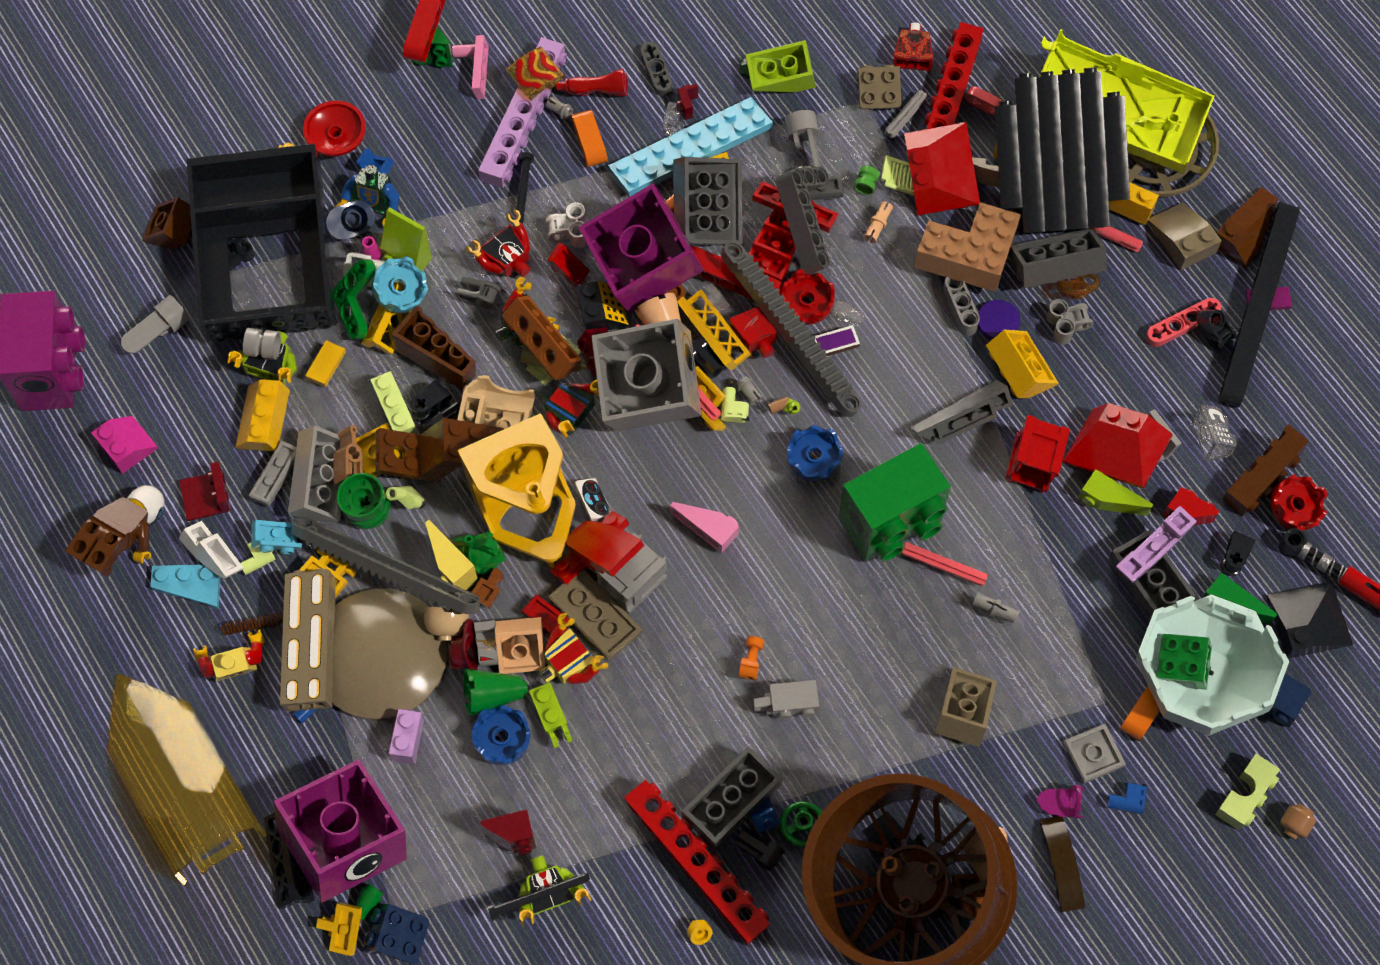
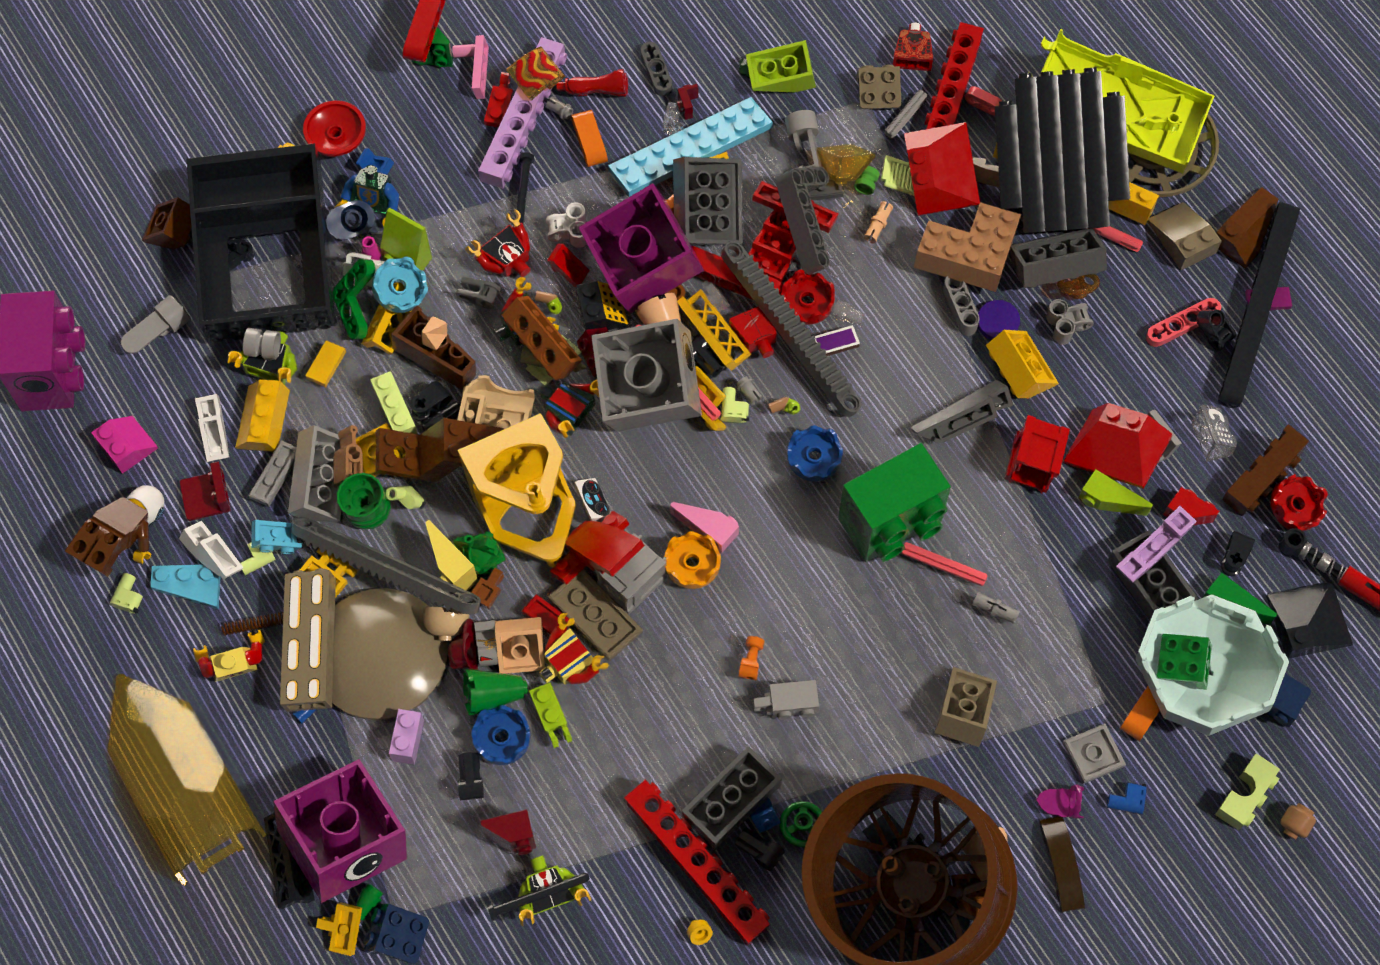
(124, 597): none -> yellowish green piece
(212, 427): none -> white slope
(434, 333): none -> light nougat slope
(470, 782): none -> black piece
(499, 101): none -> red plate
(551, 300): none -> arm
(697, 546): none -> light orange plate
(844, 161): none -> clear yellow slope

